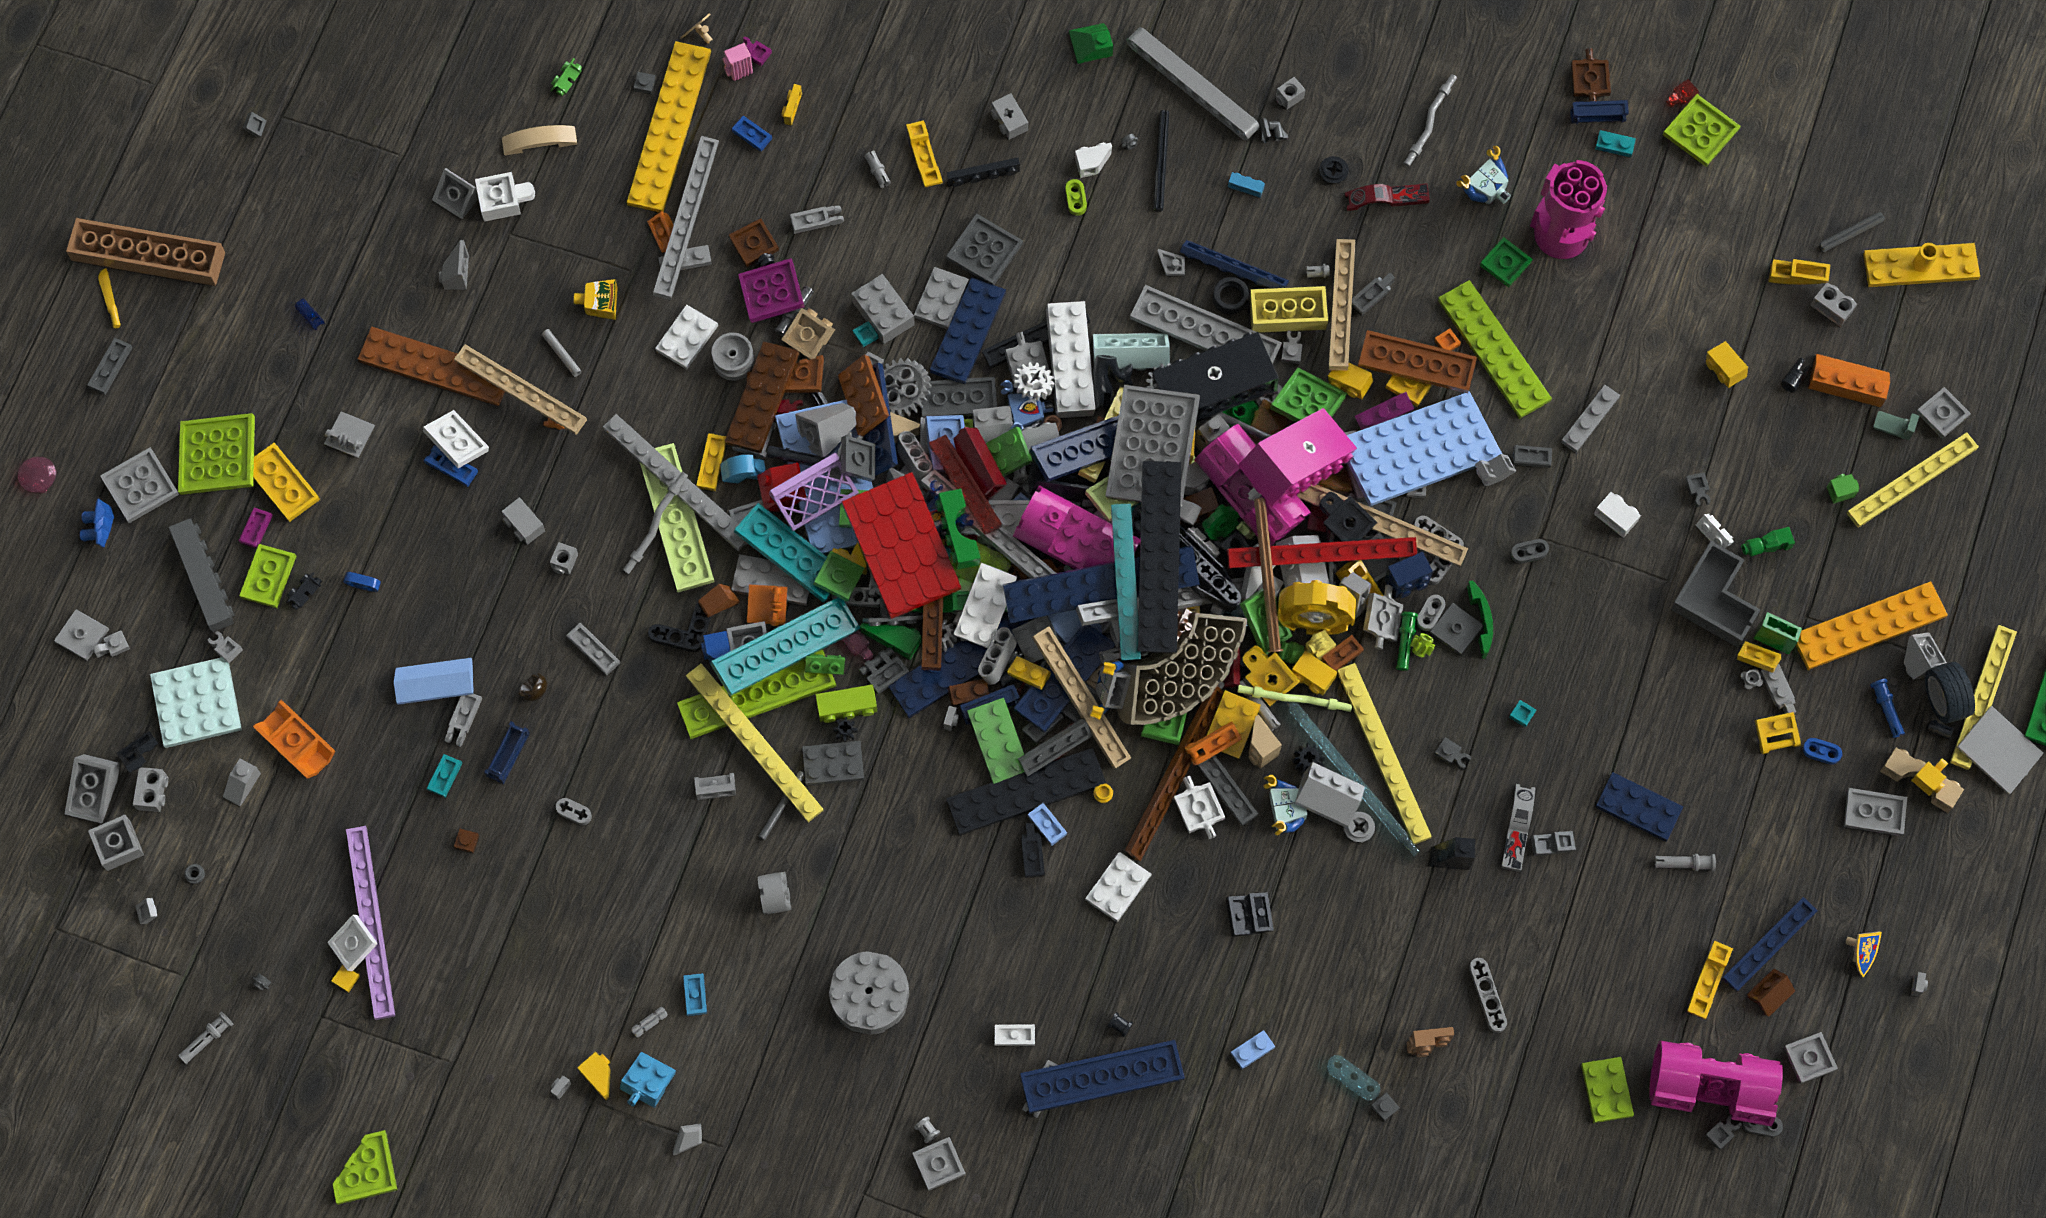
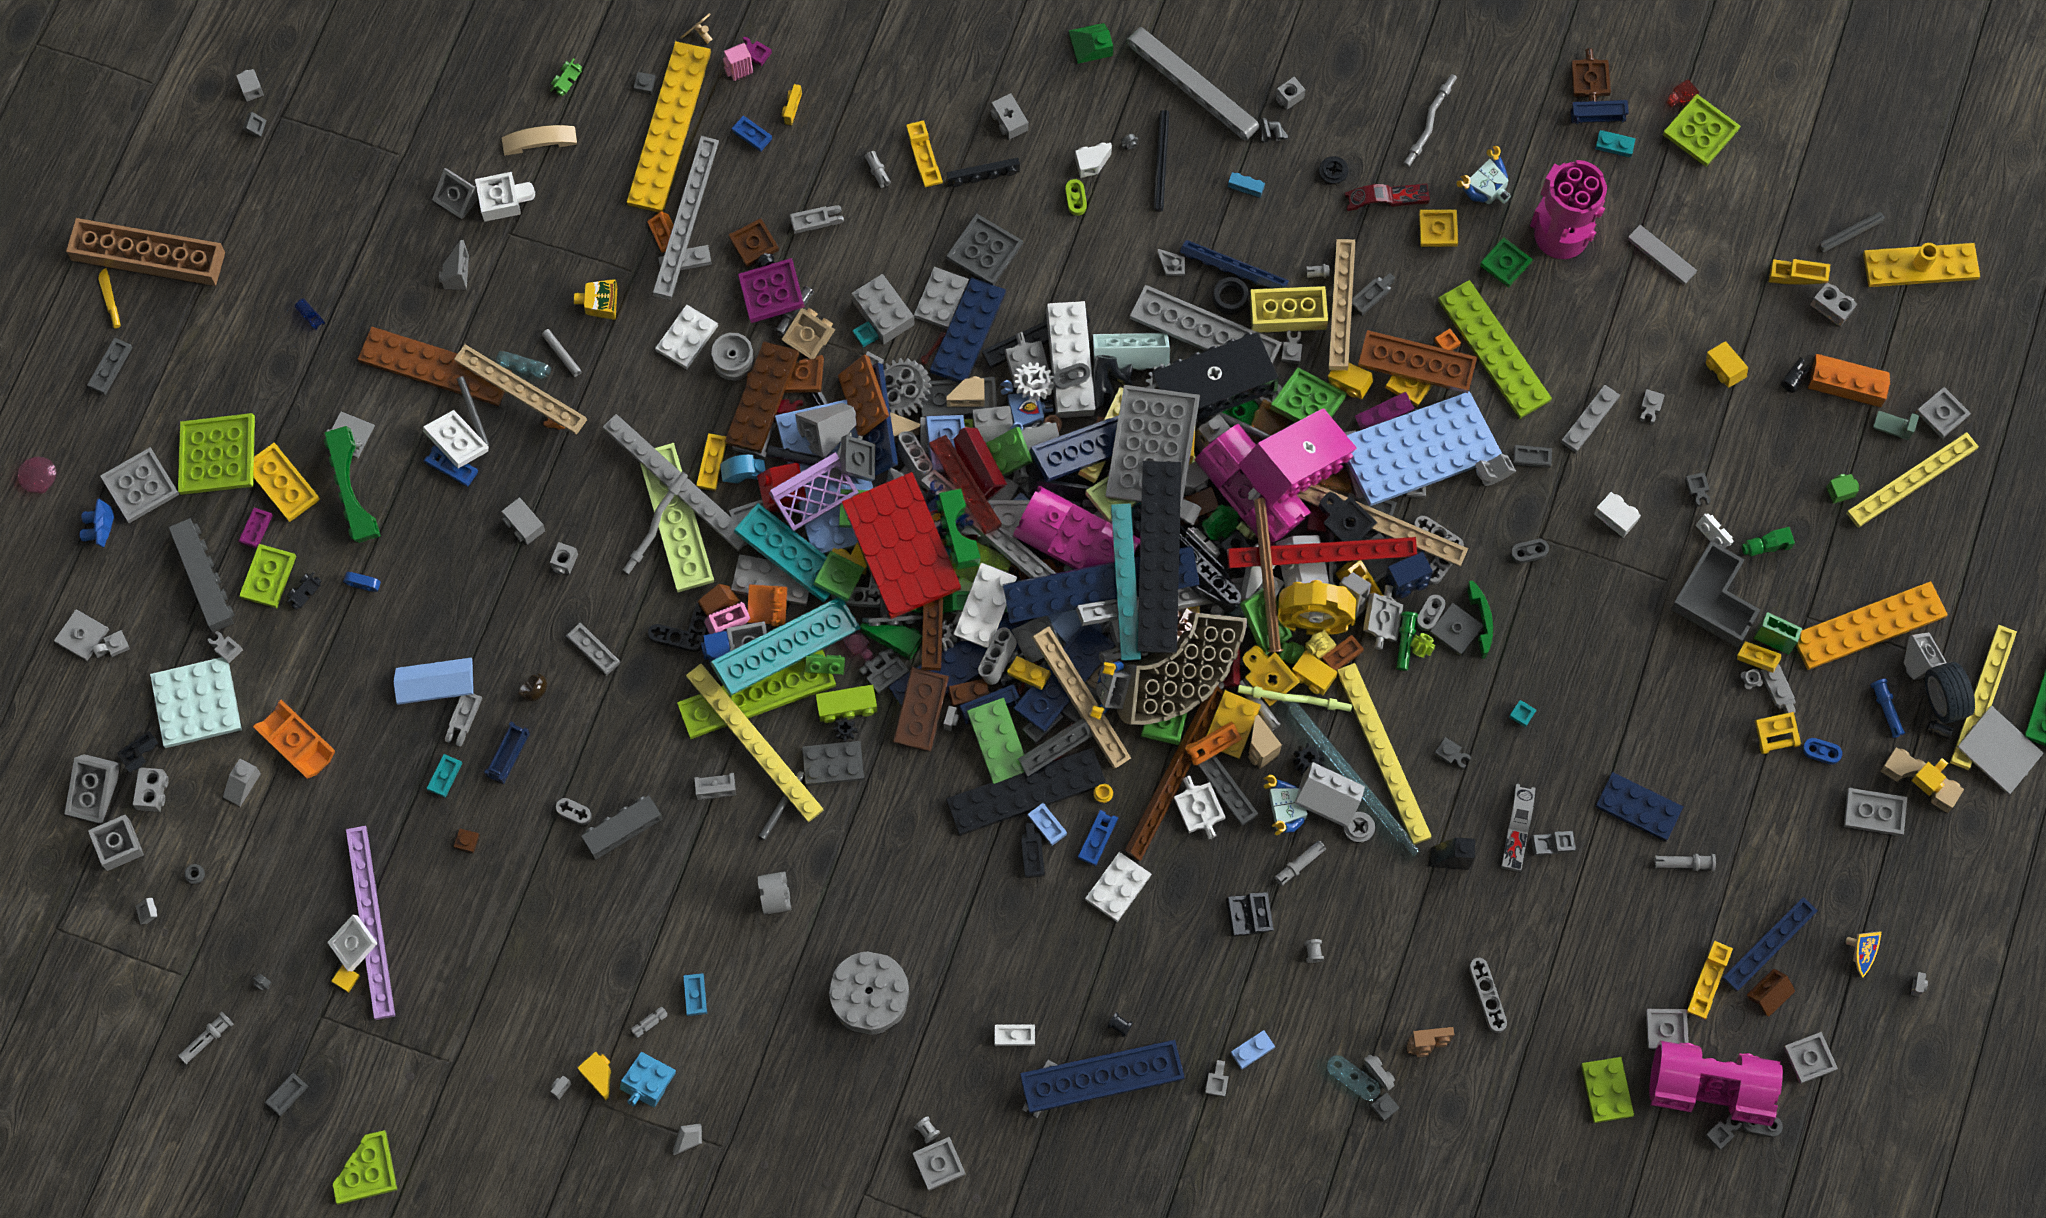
(250, 85): none -> light grey brick
(286, 1094): none -> dark grey tile
(341, 447): none -> green arch
(472, 410): none -> dark grey bar
(523, 364): none -> clear light blue plate
(621, 827): none -> dark grey brick
(727, 618): none -> bright pink brick
(920, 709): none -> reddish brown tile
(924, 359): none -> clear red hinge
(968, 393): none -> tan slope
(1070, 375): none -> dark grey plate
(1097, 838): none -> blue plate
(1217, 1082): none -> light grey plate
(1298, 864): none -> light grey pin
(1314, 951): none -> light grey bush
(1384, 1078): none -> light grey plate
(1438, 228): none -> yellow plate
(1651, 404): none -> light grey plate
(1662, 255): none -> light grey tile
(1667, 1026): none -> light grey plate

